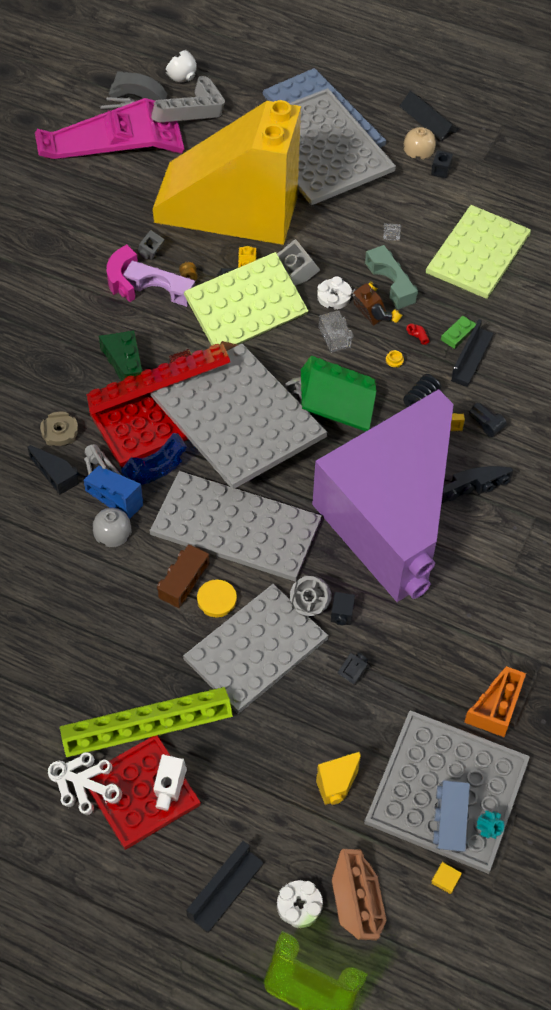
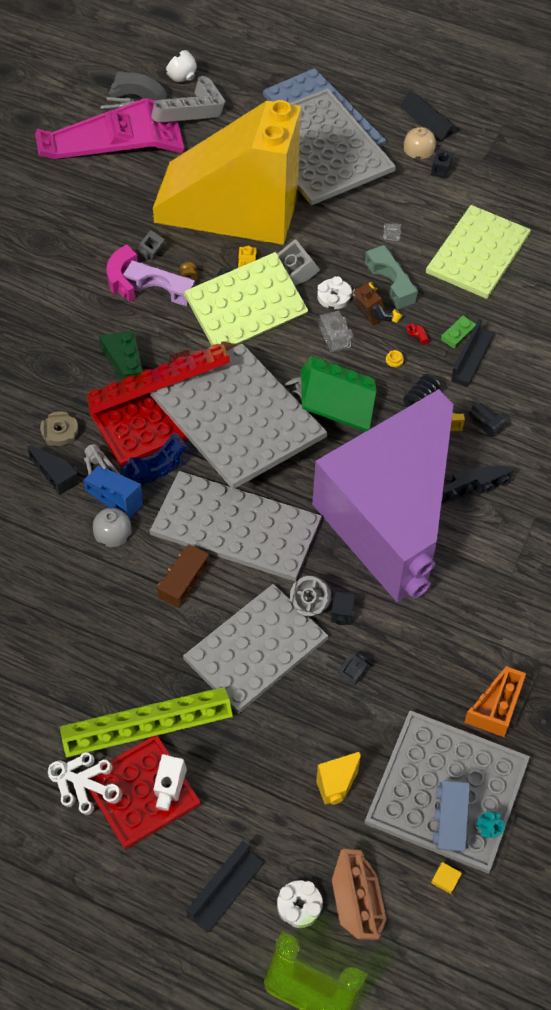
(216, 598): yellow tile -> none

